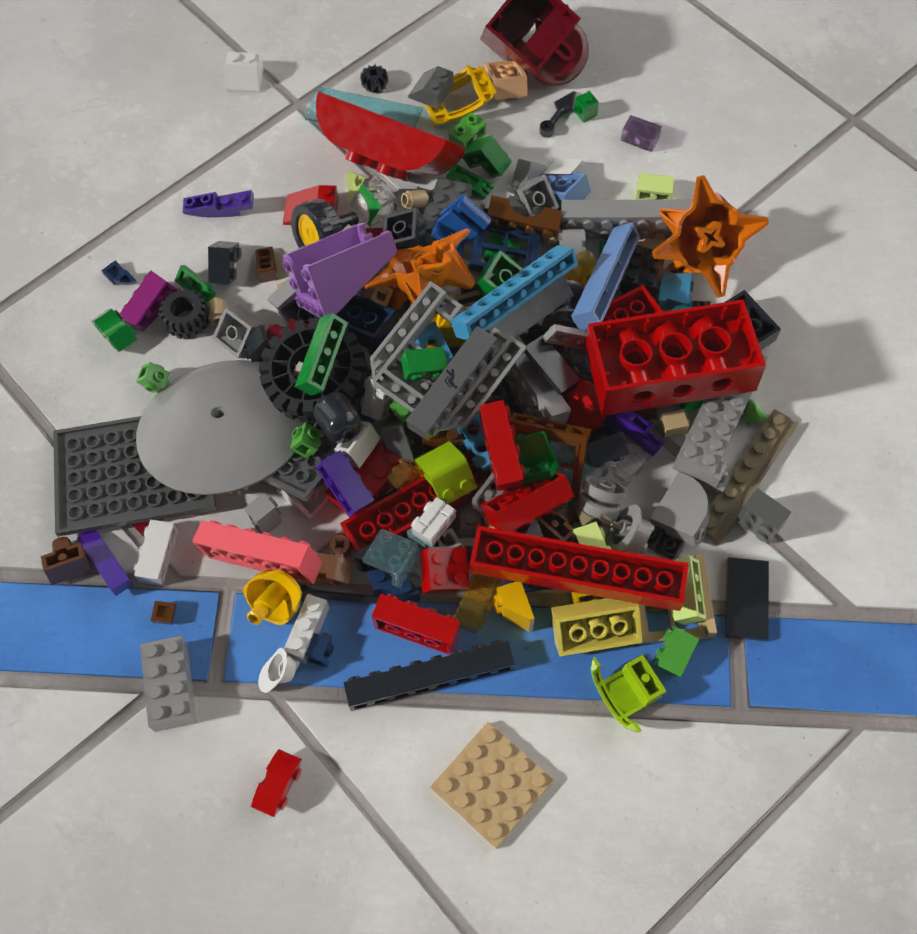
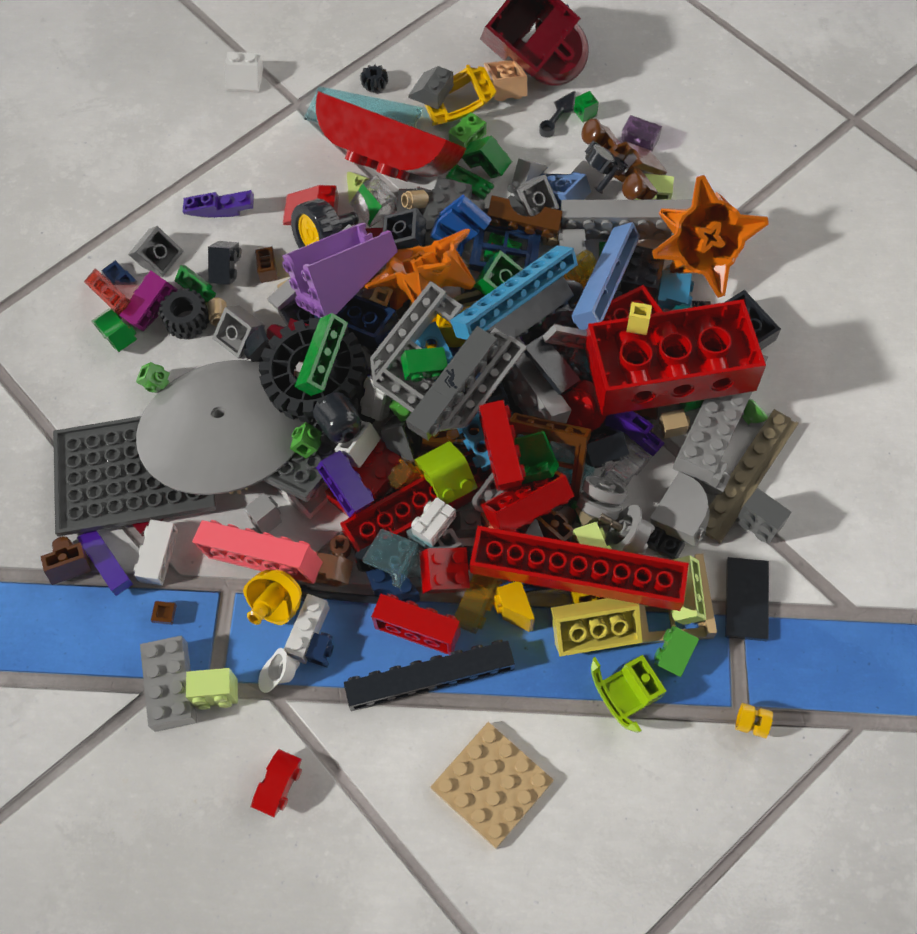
(107, 291): none -> clear red plate
(156, 251): none -> dark grey slope
(212, 688): none -> yellowish green brick
(609, 156): none -> reddish brown piece
(639, 318): none -> light yellow brick
(746, 718): none -> yellow wheel

